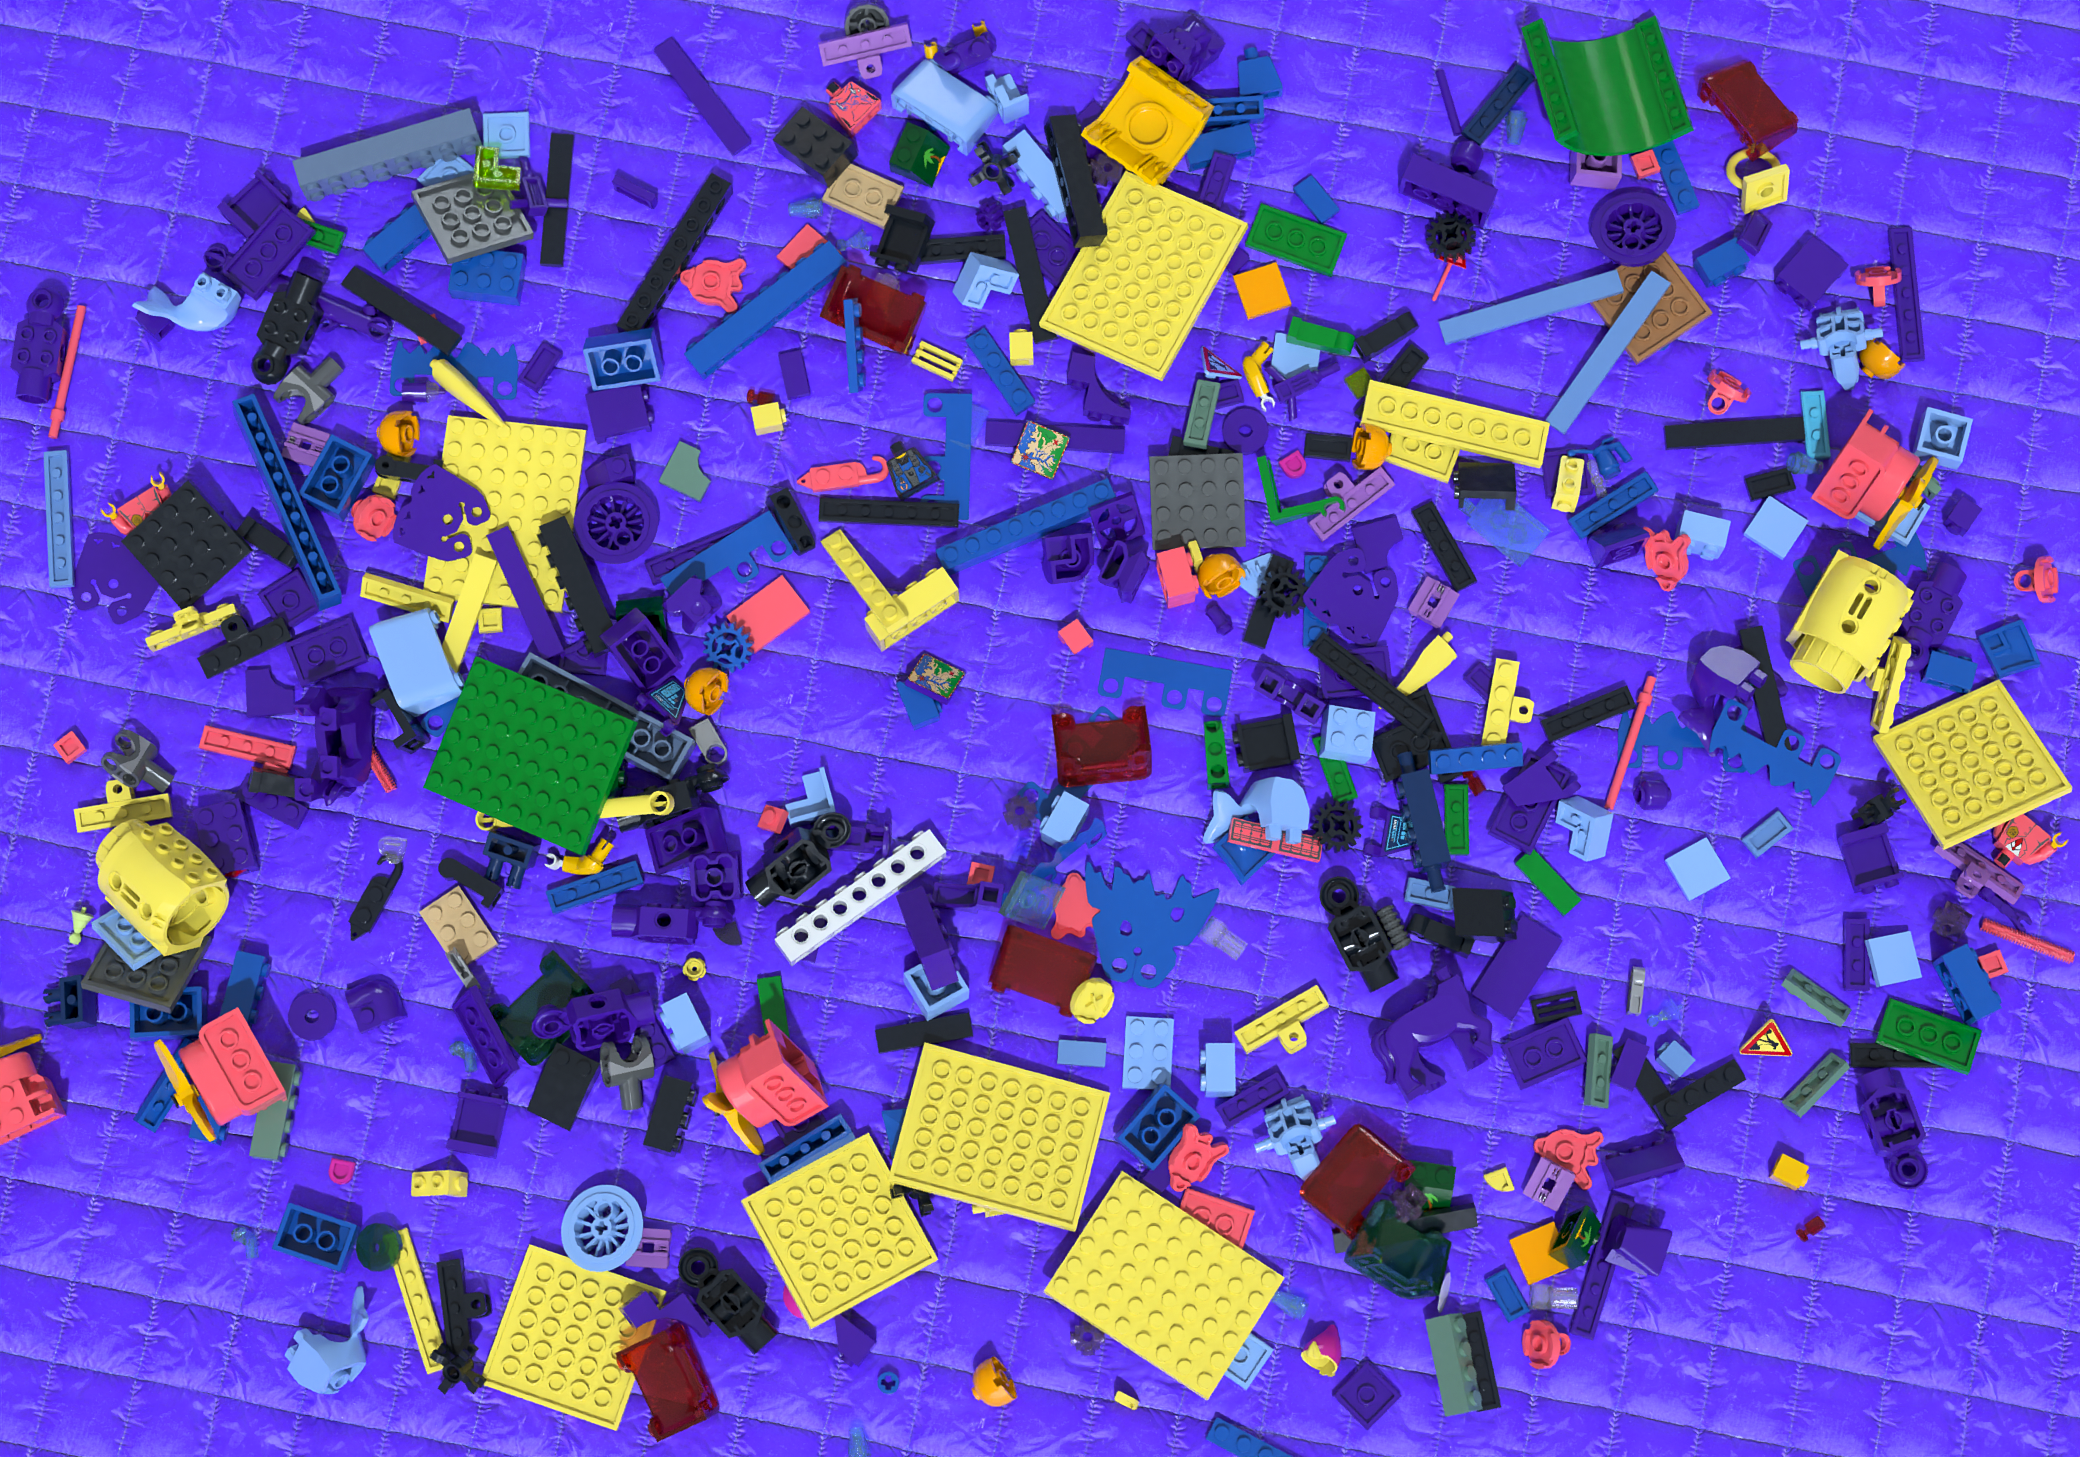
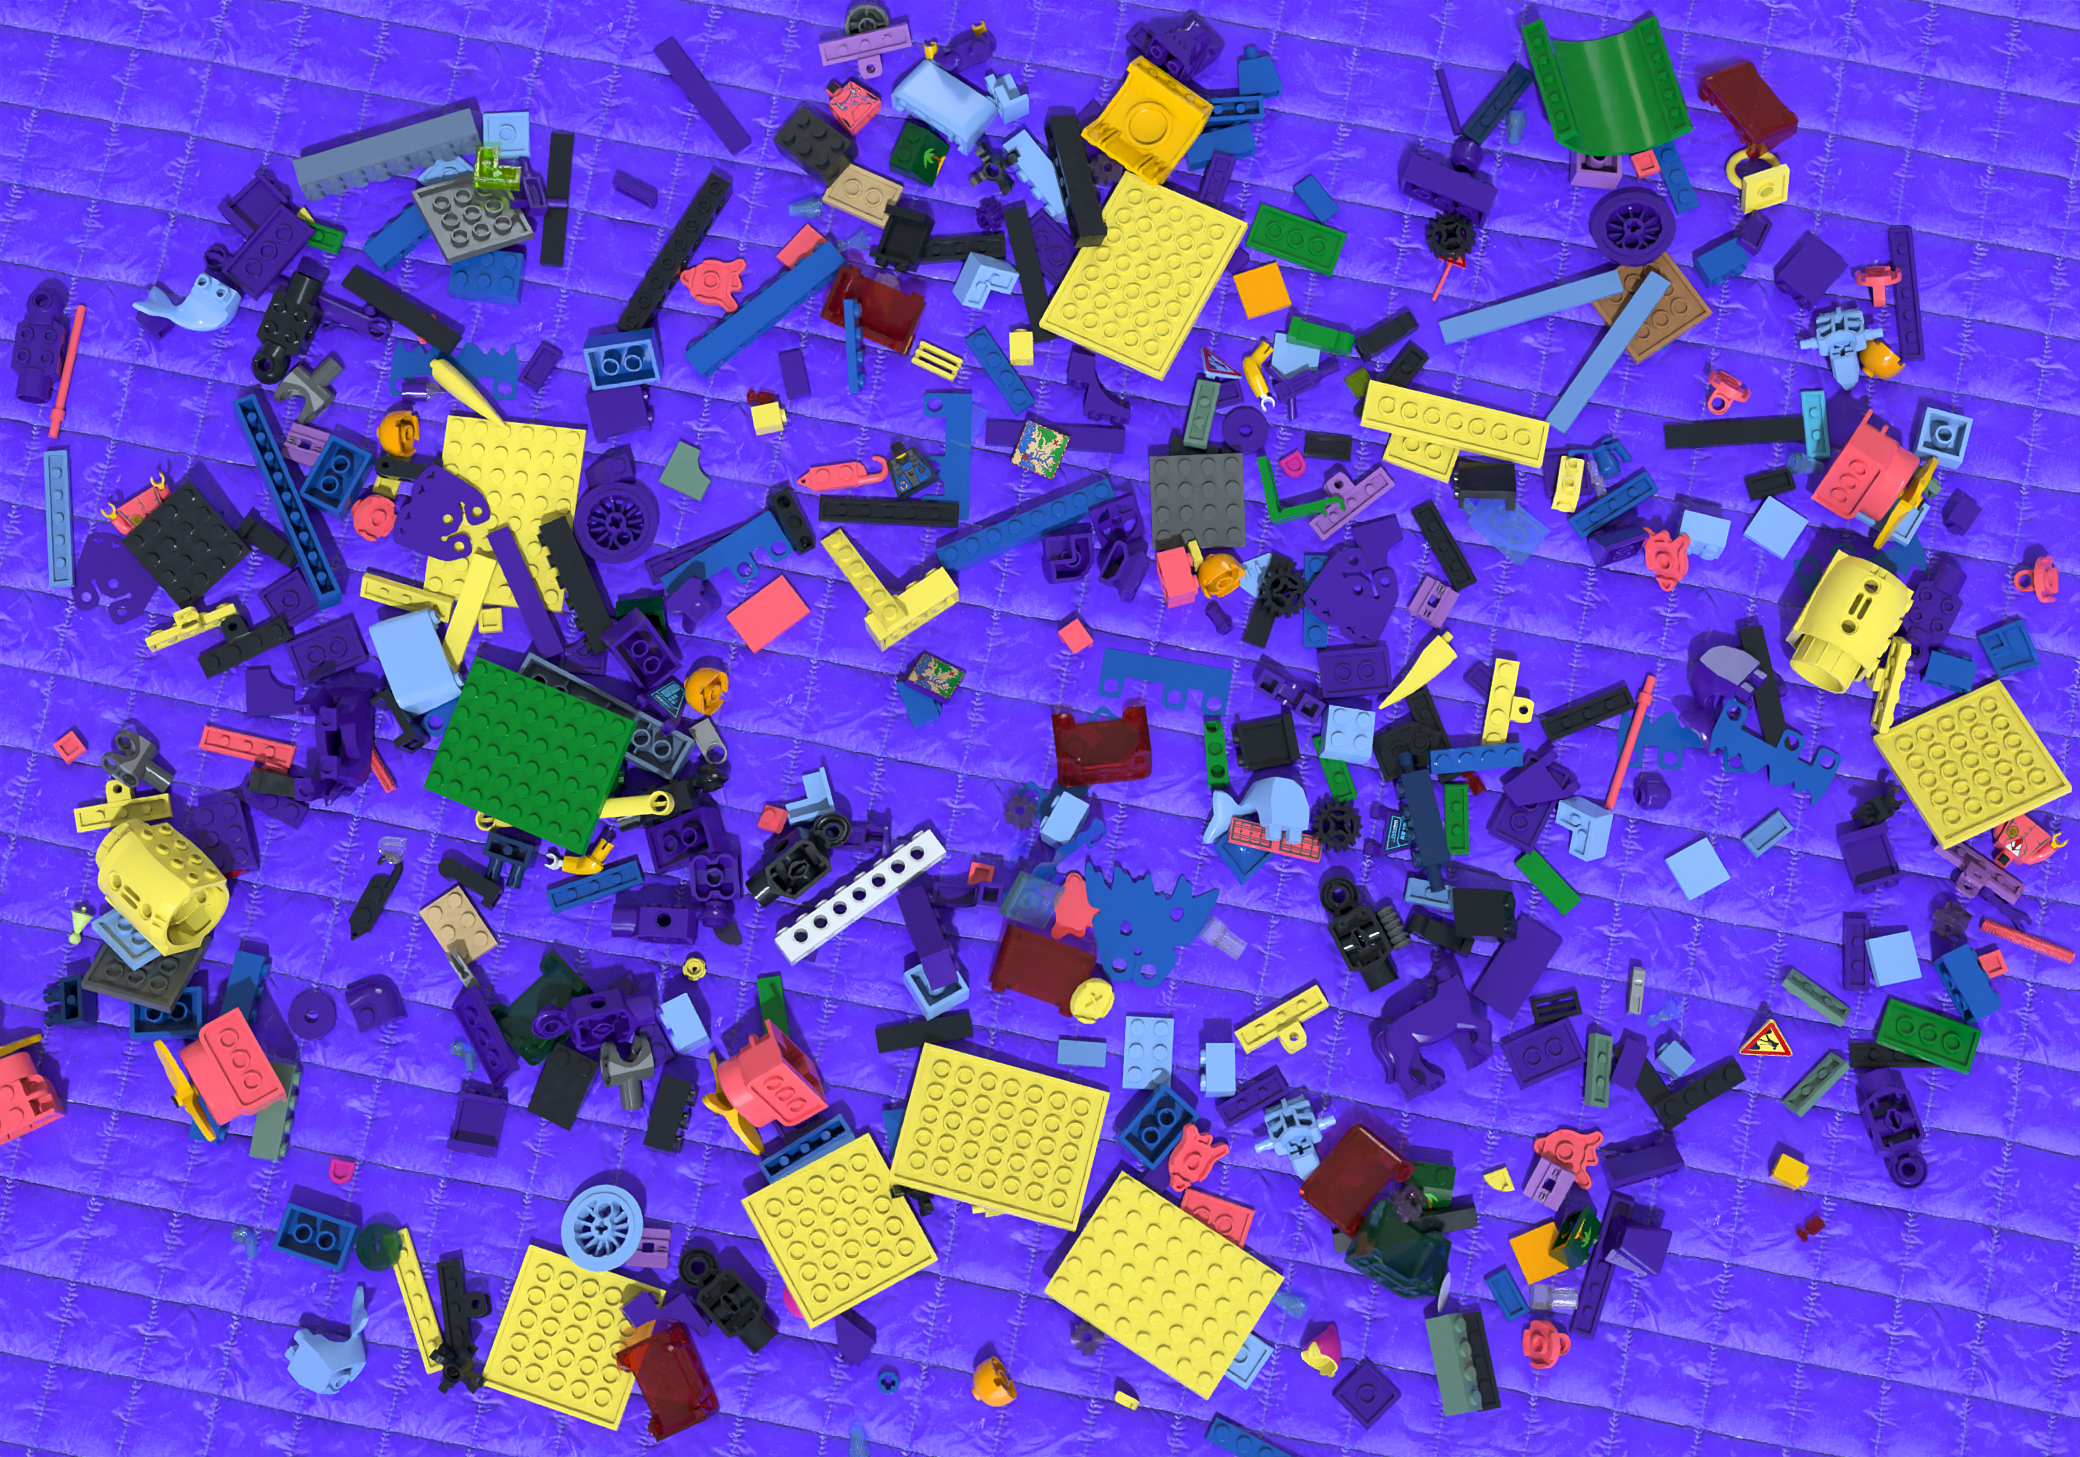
(159, 1100): blue plate -> none
(439, 1183): light yellow bracket -> none
(723, 639): blue gear -> none
(1370, 446): light orange cylinder -> none
(1371, 684): black tile -> none

